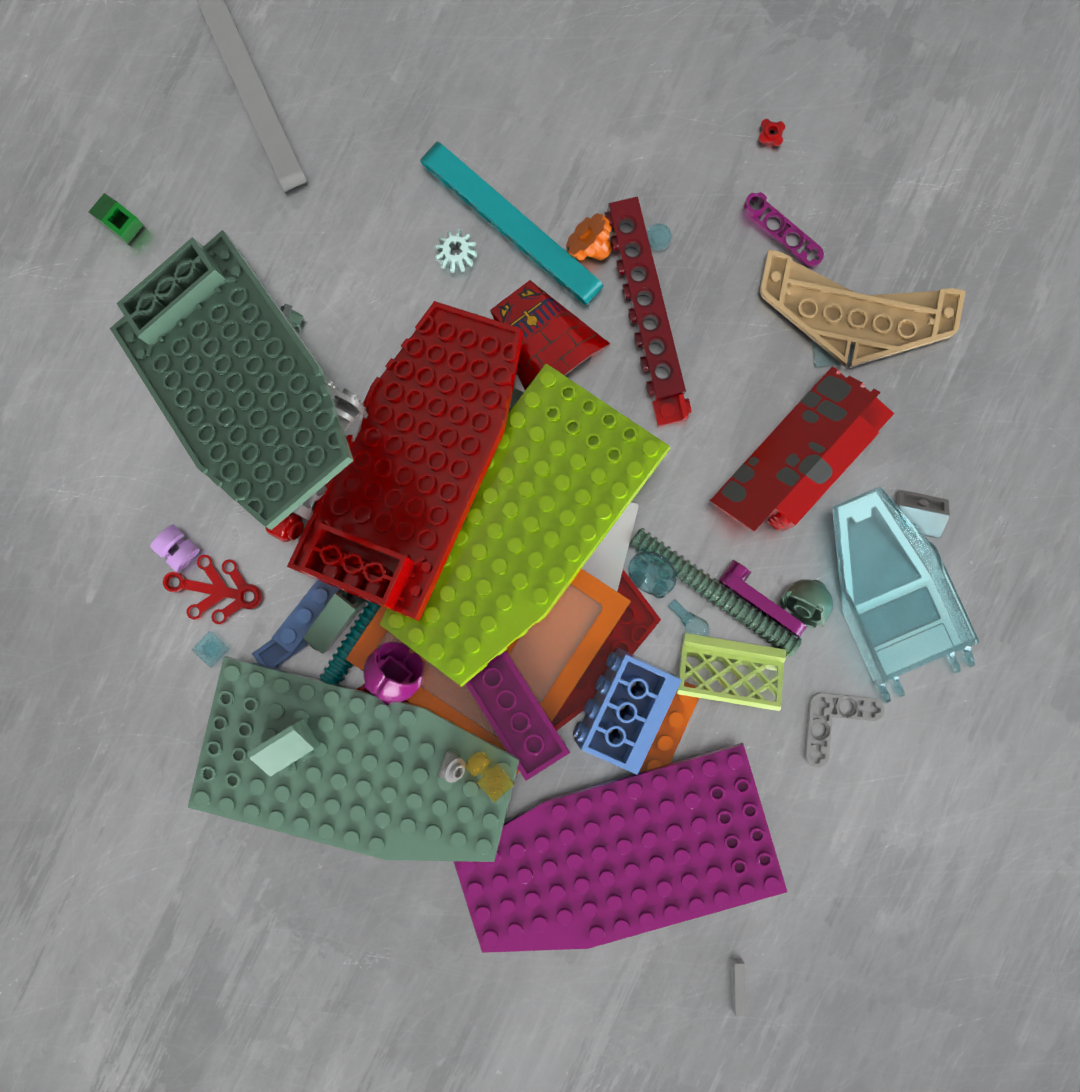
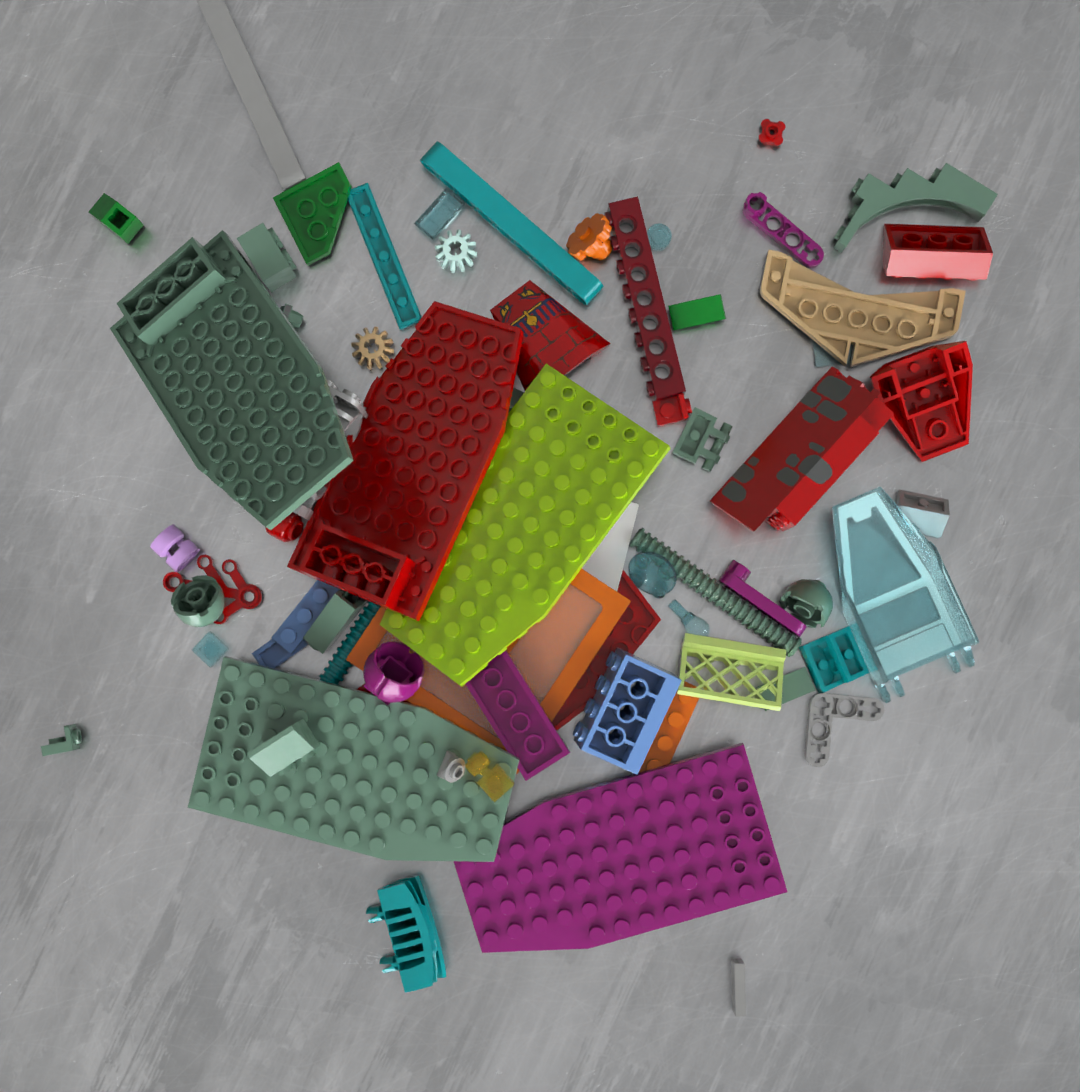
(59, 745): none -> sand green bracket
(198, 601): none -> sand green cylinder
(264, 252): none -> sand green piece
(315, 211): none -> green plate
(365, 341): none -> tan gear
(384, 256): none -> teal tile
(411, 932): none -> teal piece
(440, 213): none -> clear light blue tile
(694, 436): none -> sand green plate
(697, 312): none -> green slope
(794, 686): none -> sand green slope
(834, 659): none -> teal slope
(929, 397): none -> red wedge
(936, 252): none -> slope
(945, 188): none -> sand green arch

